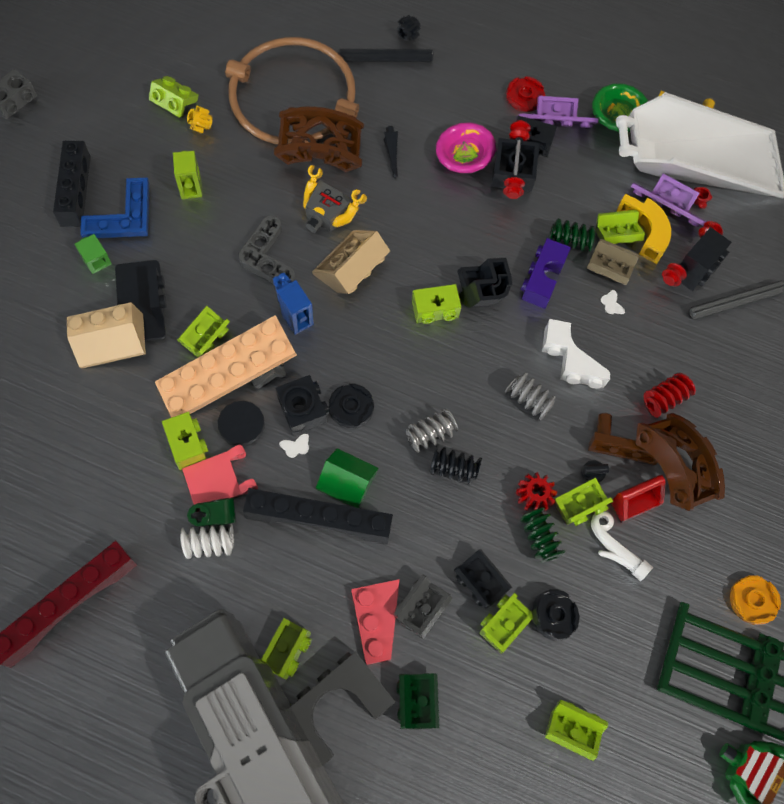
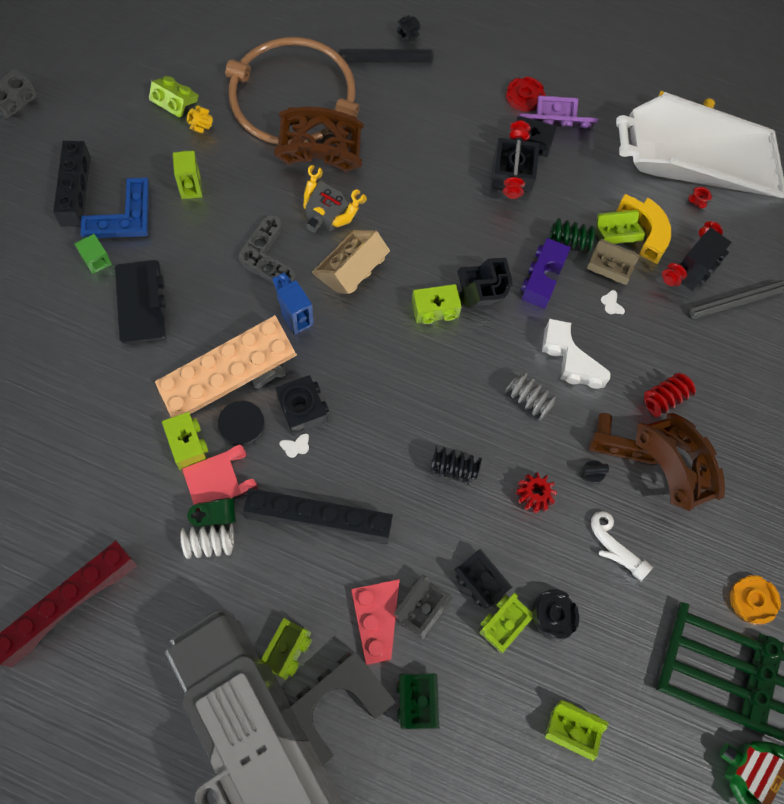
(106, 335): tan slope -> none
(203, 331): lime bracket -> none
(346, 478): green slope -> none
(351, 406): black tile -> none
(391, 144): black piece -> none
(431, 429): light grey piece -> none
(466, 147): dark pink piece -> none
(541, 535): dark green piece -> none
(581, 502): lime bracket -> none
(616, 101): green piece -> none
(639, 498): red tile -> none
(673, 195): medium lavender bracket -> none

